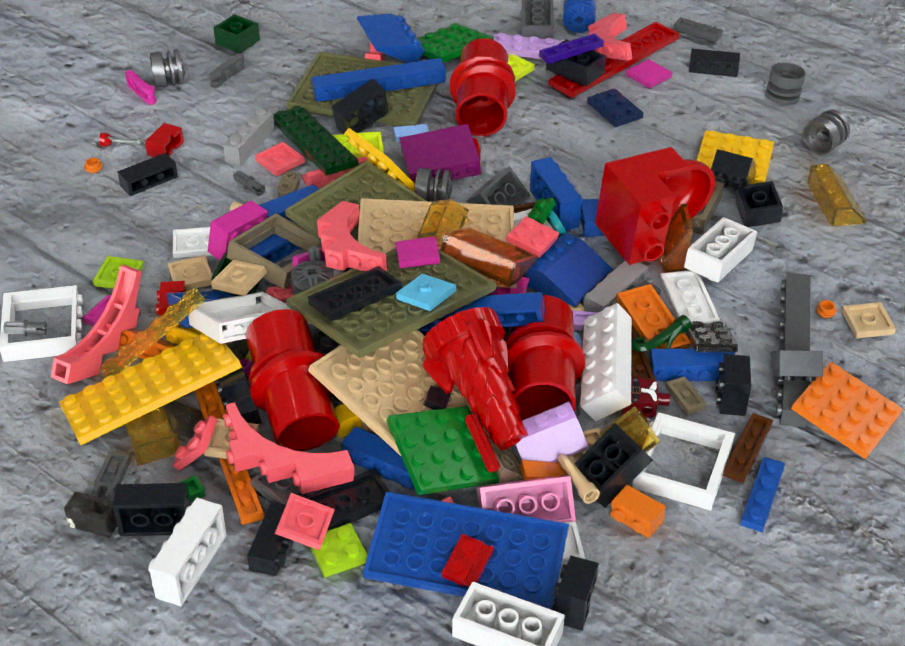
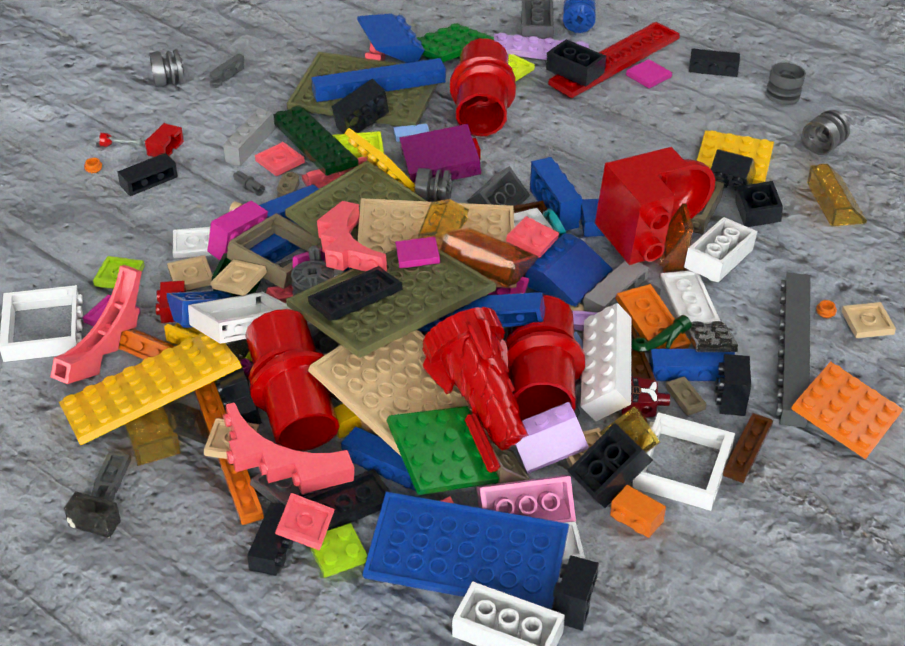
(25, 328): axle -> none
(140, 87): dark pink plate -> none
(150, 508): black brick -> none
(156, 330): clear yellow plate -> none
(187, 551): white brick -> none
(194, 487): green plate -> none
(196, 445): coral plate -> none
(236, 33): dark green brick -> none
(426, 292): medium azure plate -> none
(436, 398): black tile -> none
(467, 561): red plate -> none
(540, 469): orange tile -> none
(542, 209): green plate -> none
(571, 48): dark purple plate -> none
(586, 489): tan plant -> none
(607, 30): coral arch -> none
(615, 107): dark blue plate -> none
(698, 29): dark grey plate -> none
(762, 494): blue plate -> none
(797, 364): slope -> none

